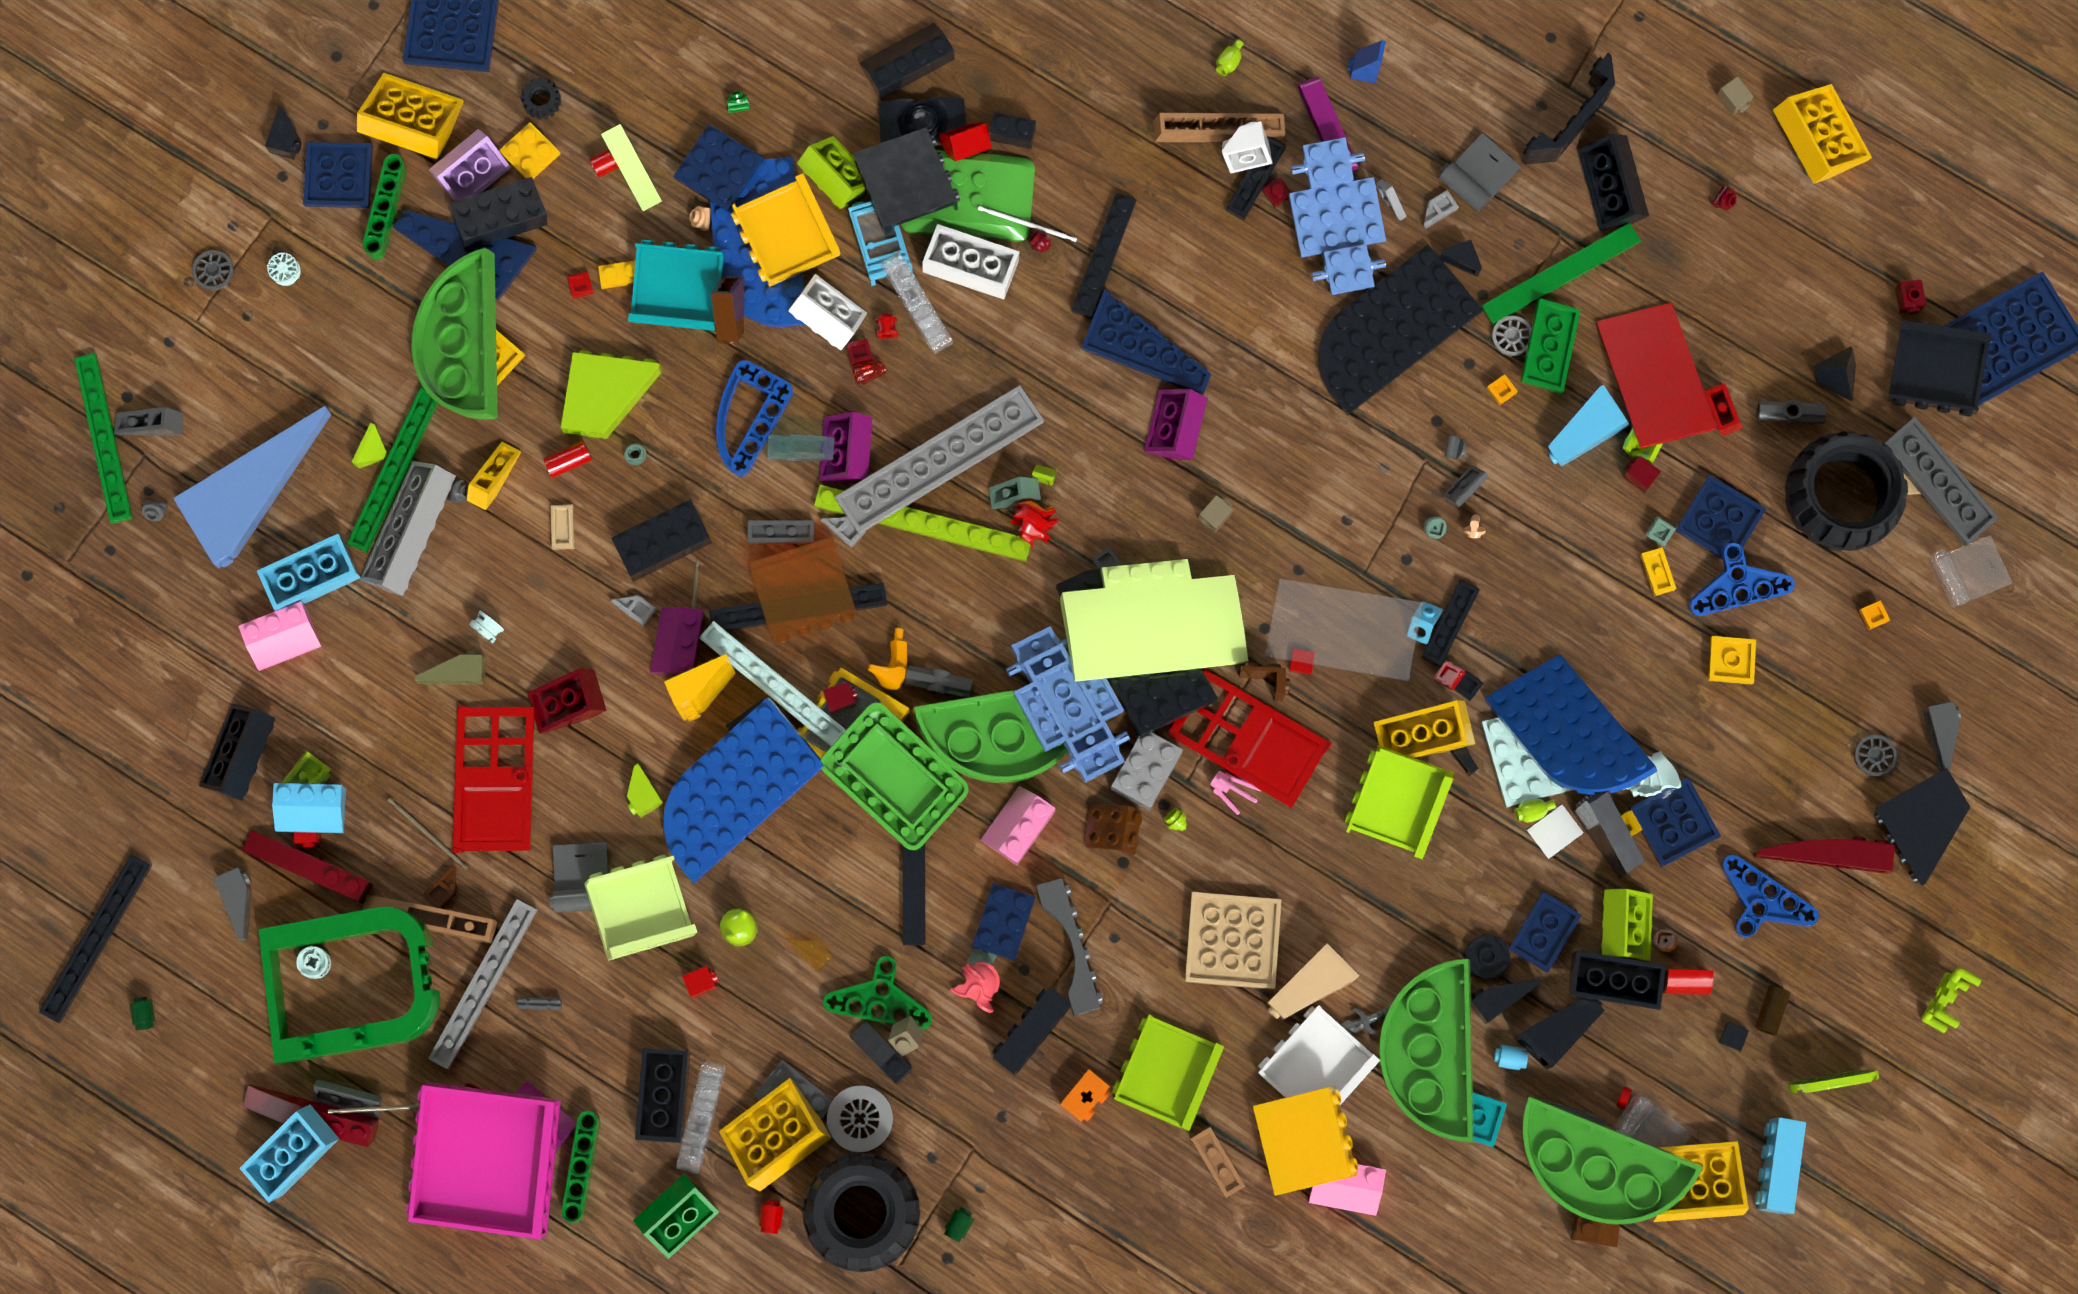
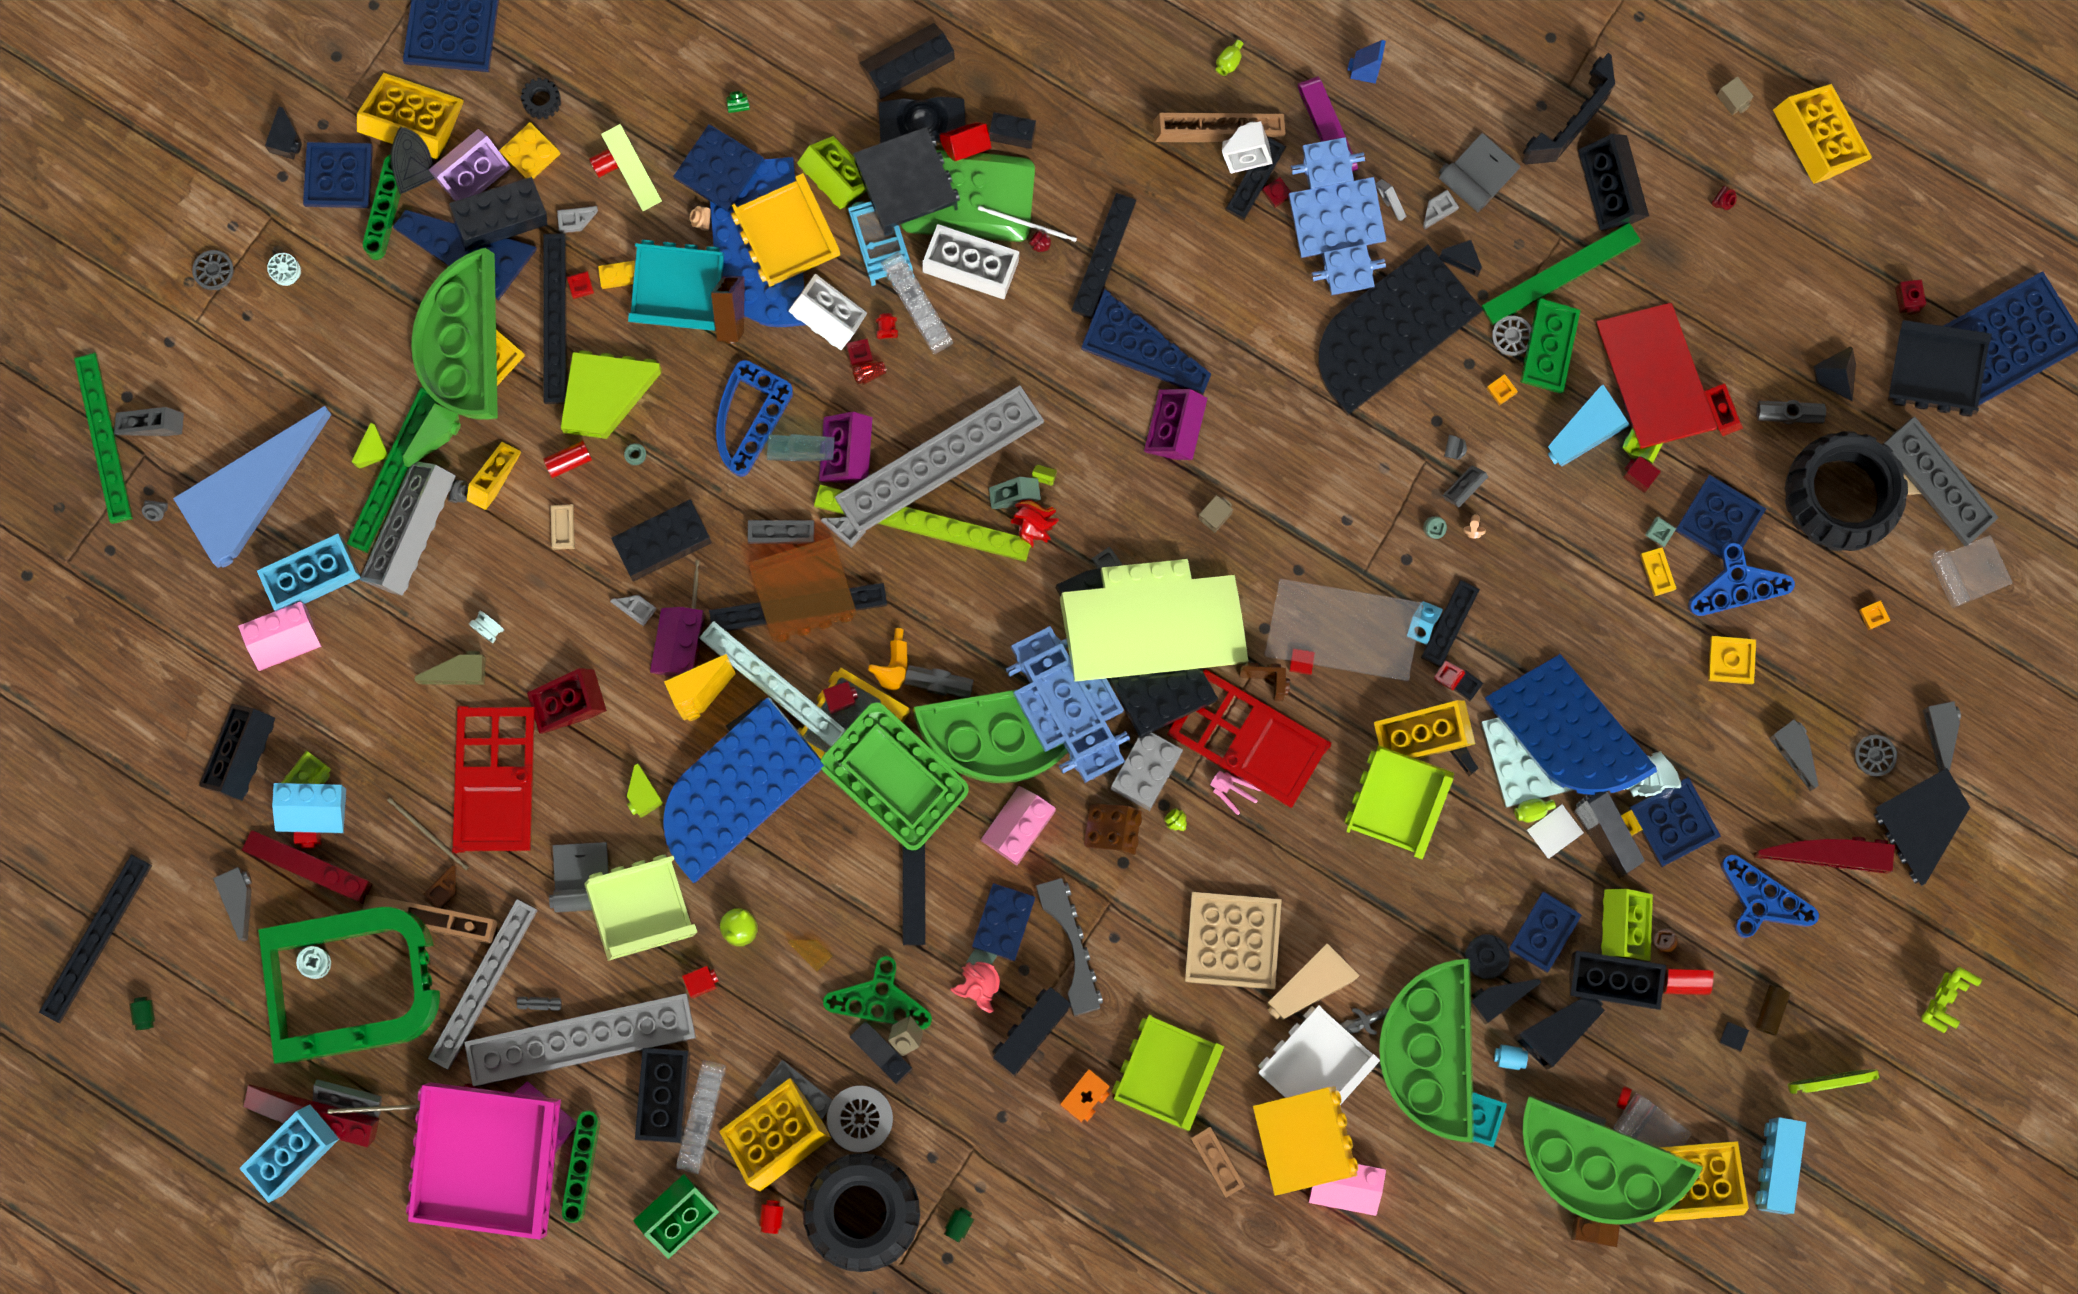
(410, 160): none -> pearl dark grey shield
(433, 433): none -> bright green slope
(555, 319): none -> black plate
(575, 219): none -> light grey tile
(580, 1040): none -> light grey plate
(1796, 750): none -> dark grey slope

